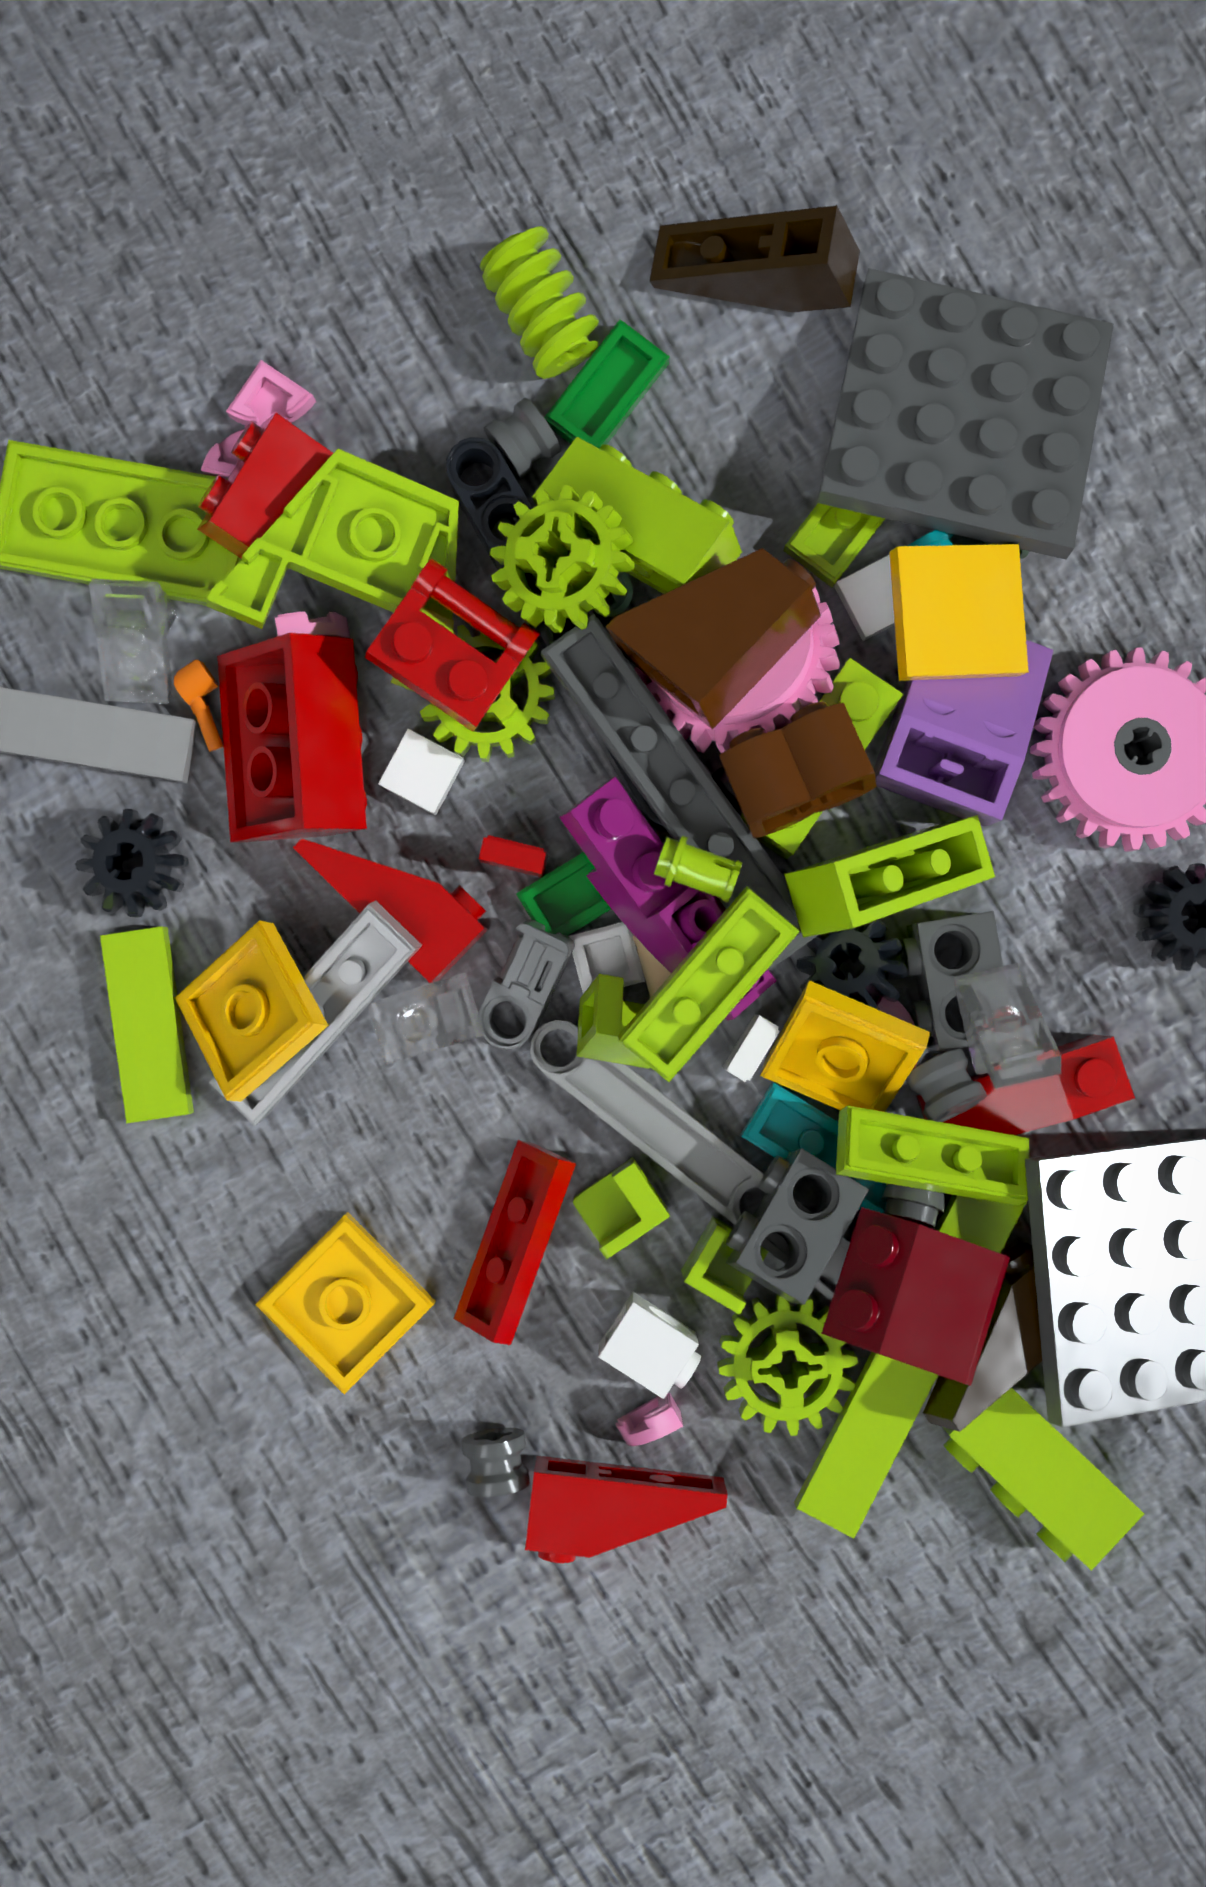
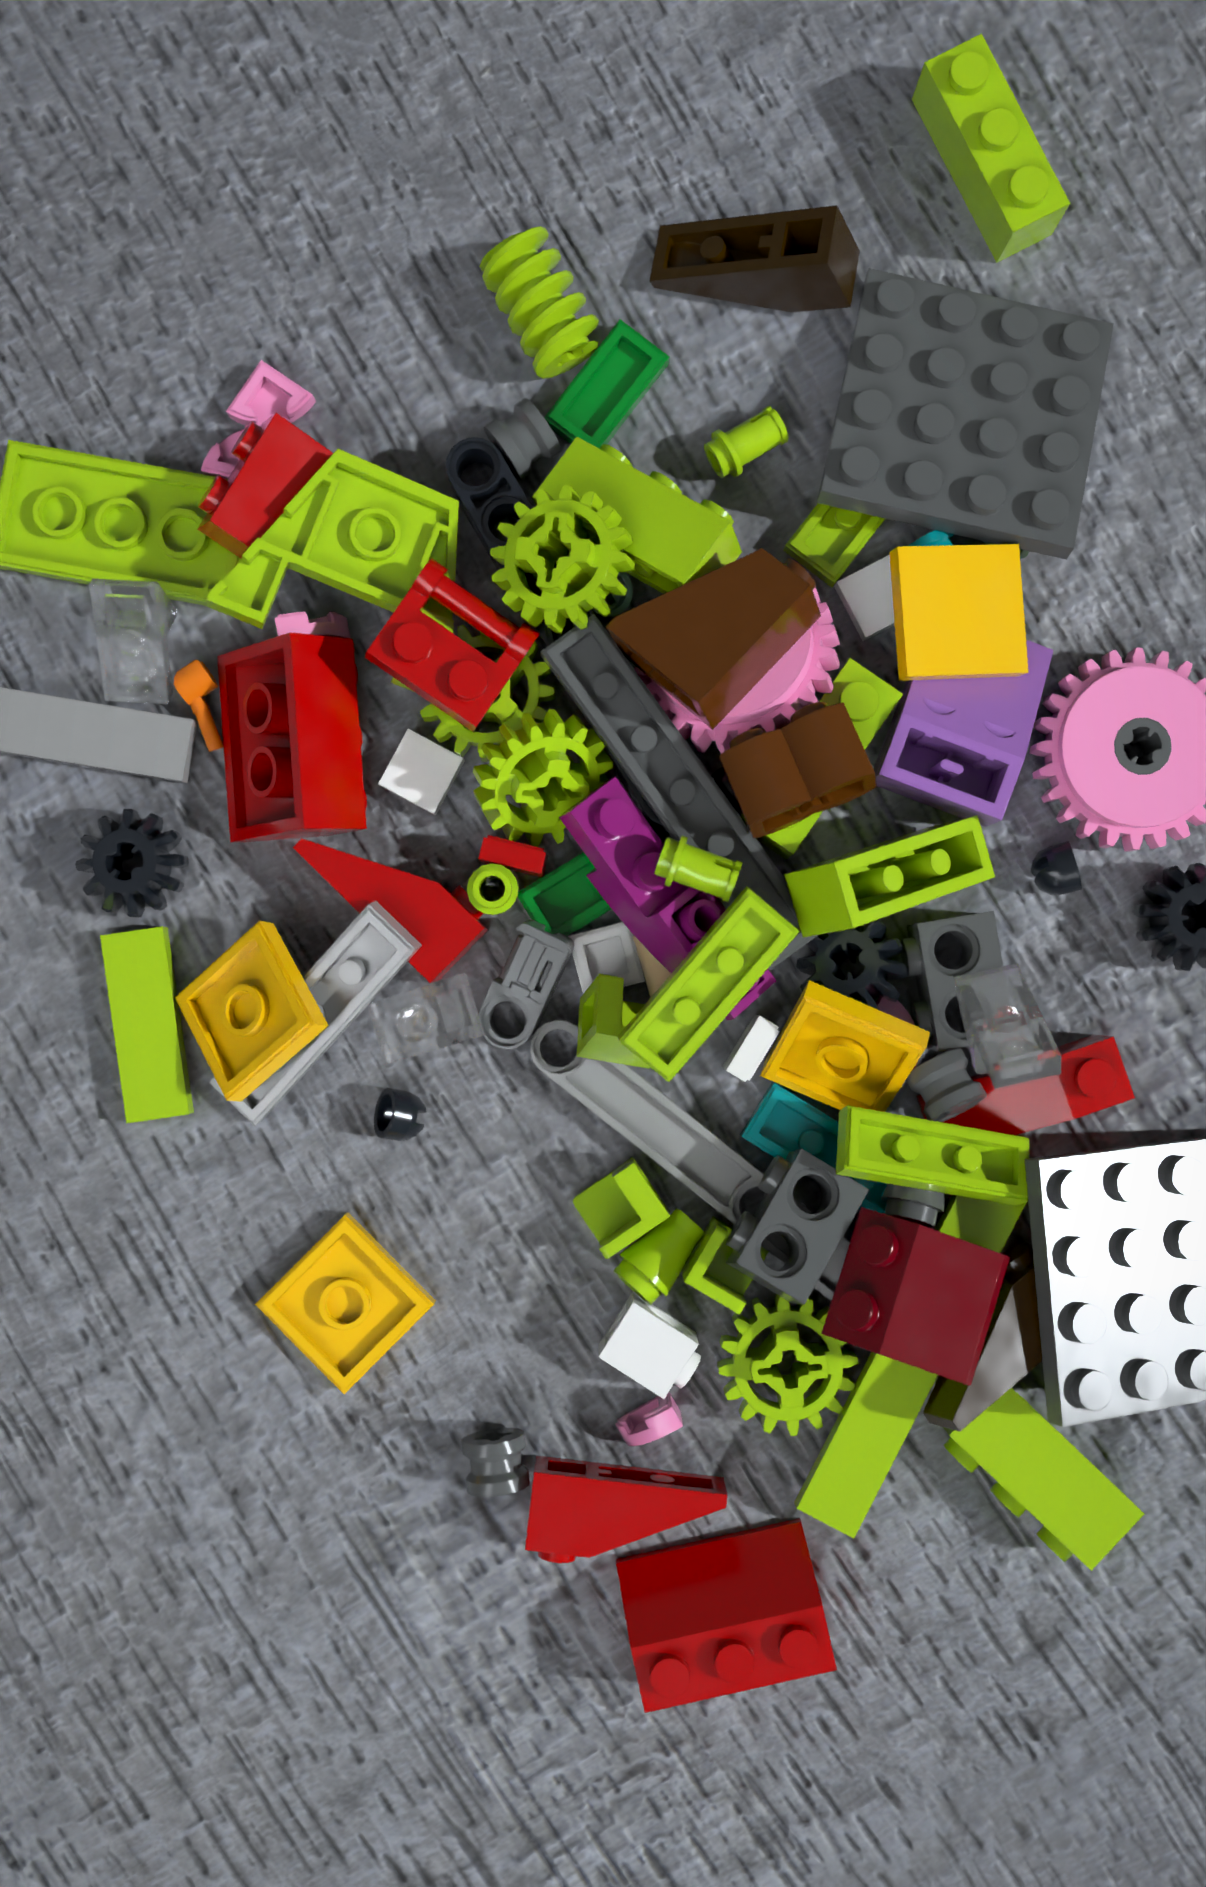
(397, 1115): none -> black hinge
(481, 878): none -> lime pin
(514, 1242): red plate -> none
(539, 775): none -> lime gear
(659, 1256): none -> lime cone
(724, 1615): none -> red slope
(745, 442): none -> lime pin
(989, 148): none -> lime brick
(1056, 870): none -> black hinge

